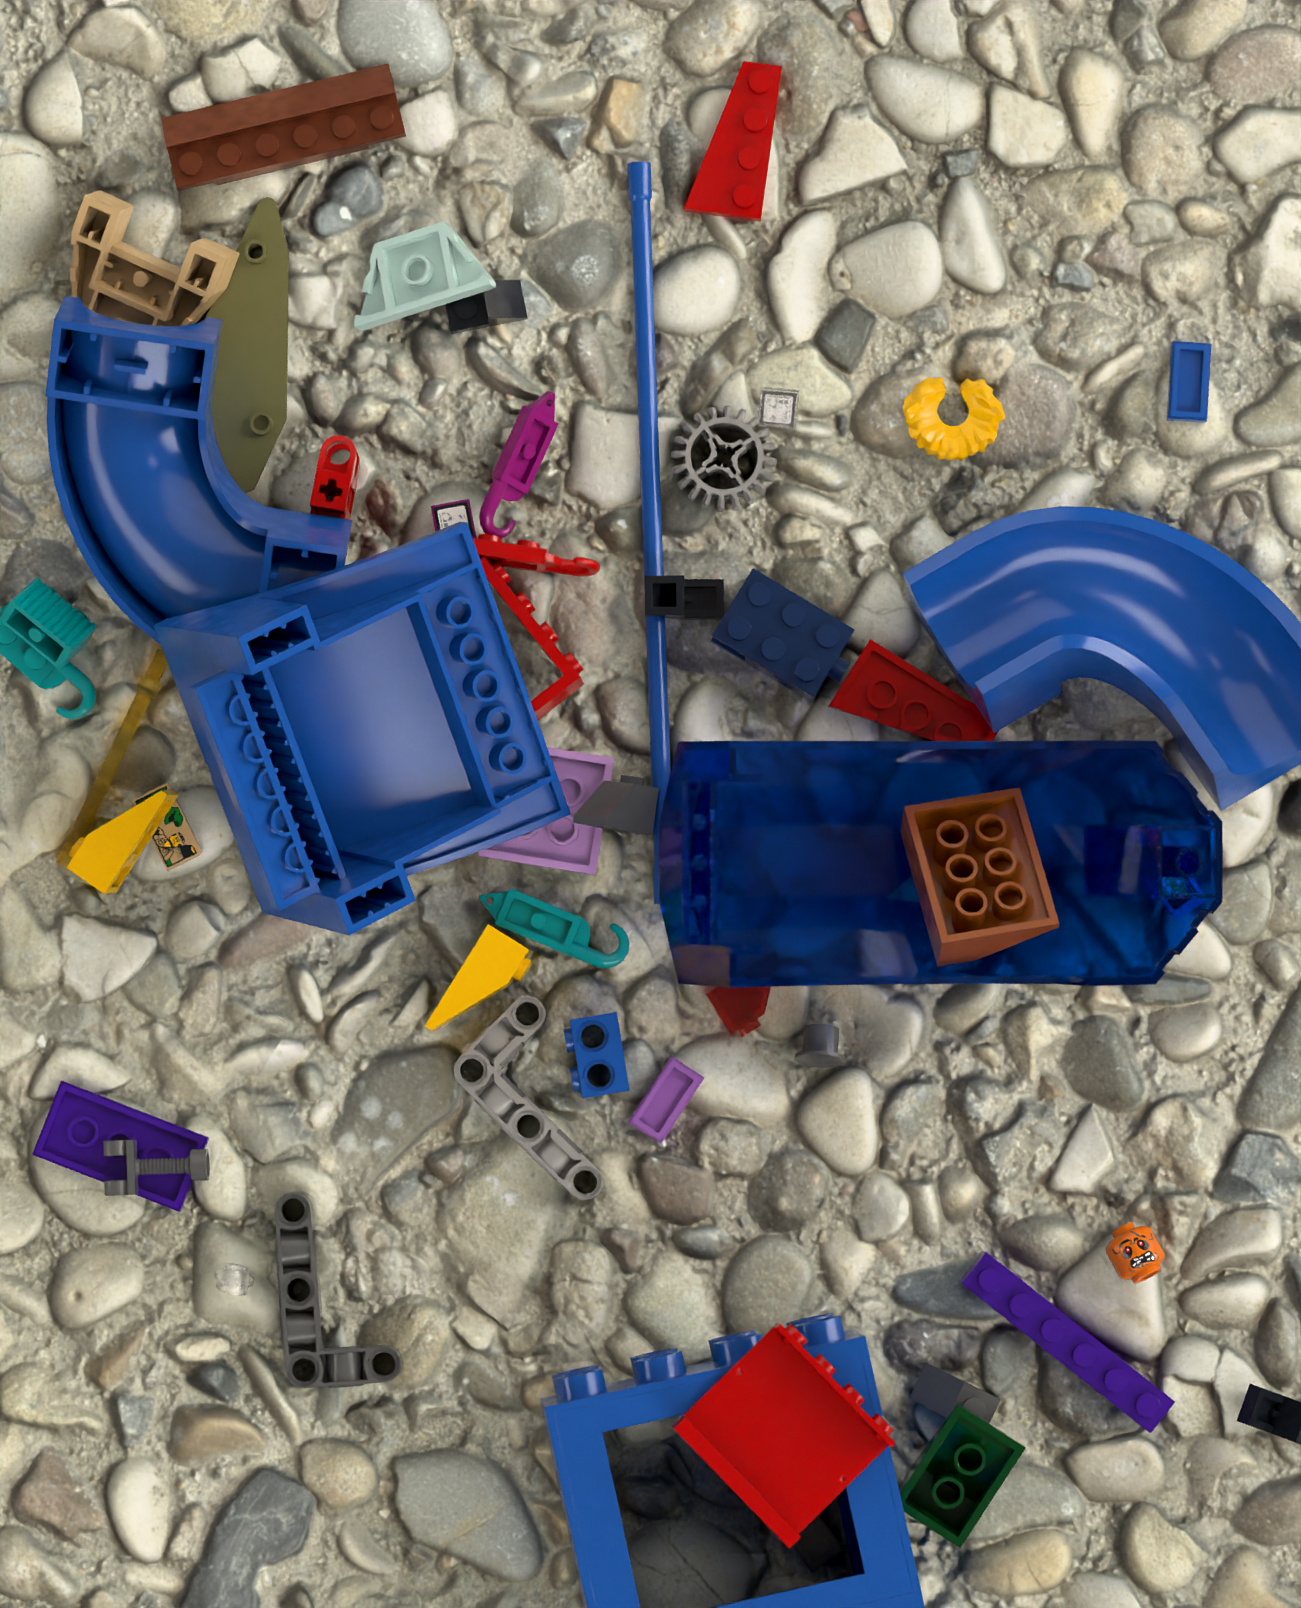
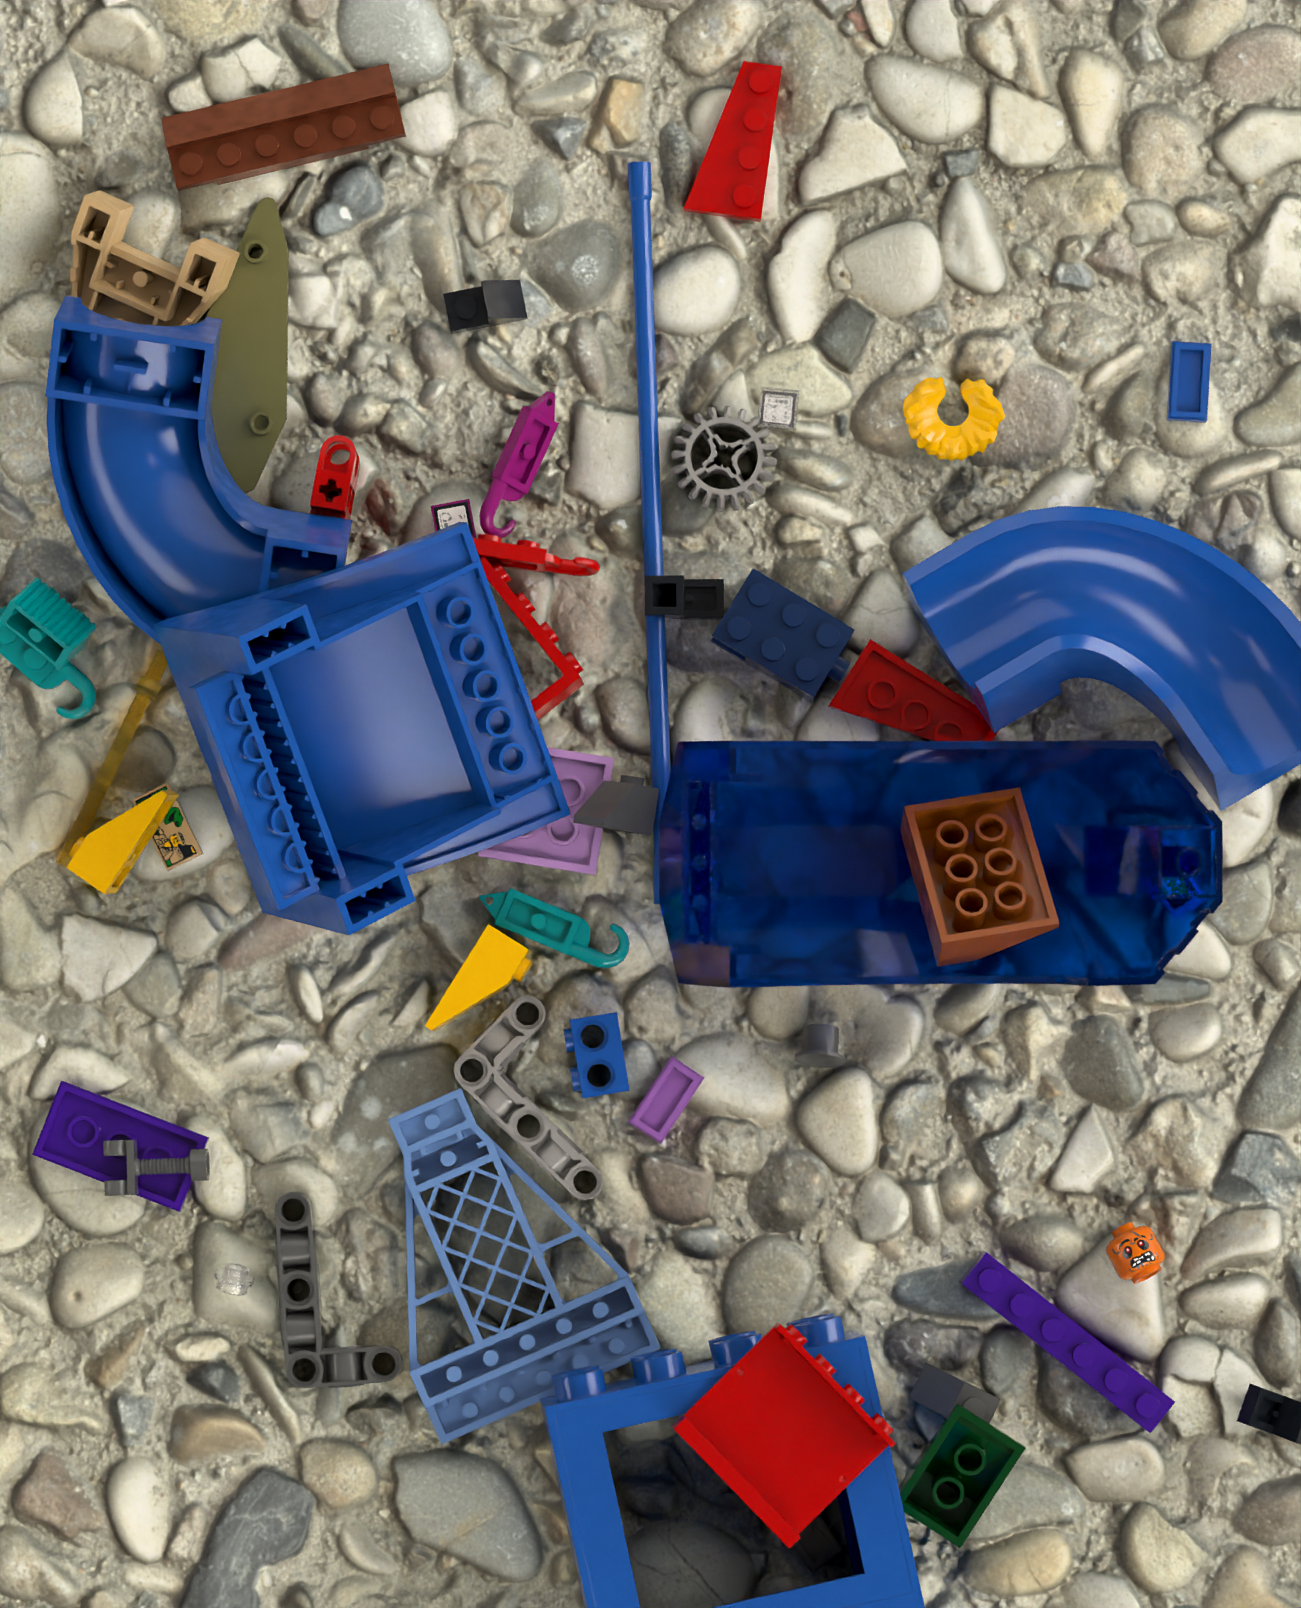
(419, 274): light aqua wing -> none
(518, 1362): none -> medium blue wing
(739, 1007): clear red slope -> none

